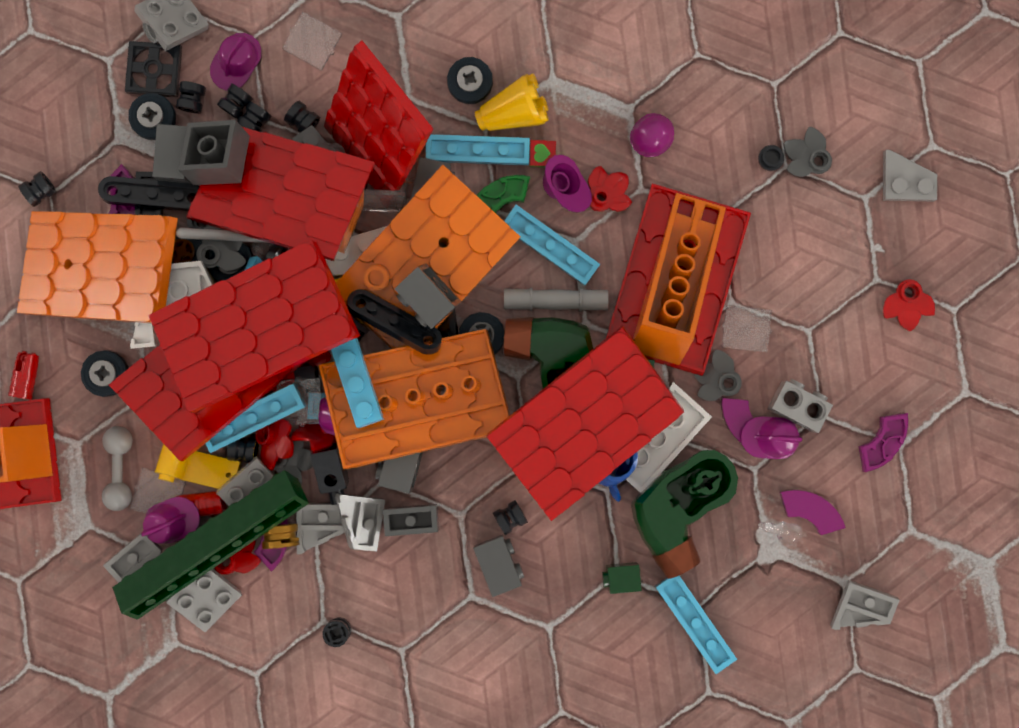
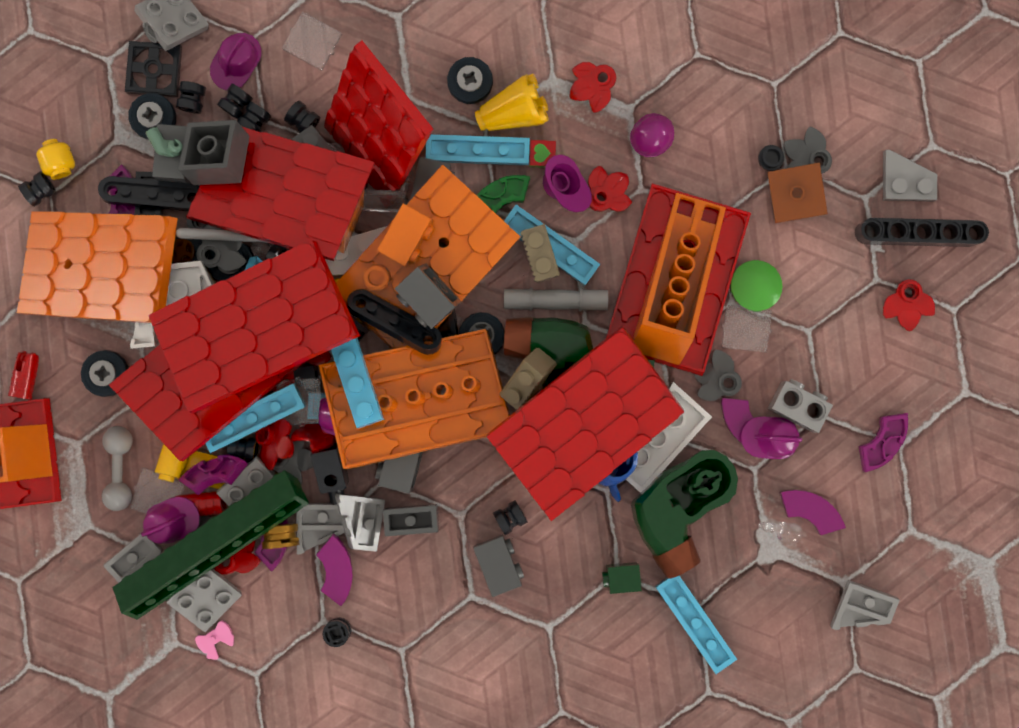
(55, 159): none -> yellow head
(162, 146): none -> sand green arm
(207, 642): none -> bright pink piece
(218, 470): none -> magenta tile
(338, 569): none -> magenta tile
(405, 236): none -> orange brick
(528, 378): none -> dark tan brick
(540, 253): none -> dark tan brick
(590, 88): none -> red plate
(756, 285): none -> bright green dish
(797, 193): none -> dark orange plate
(932, 227): none -> black beam

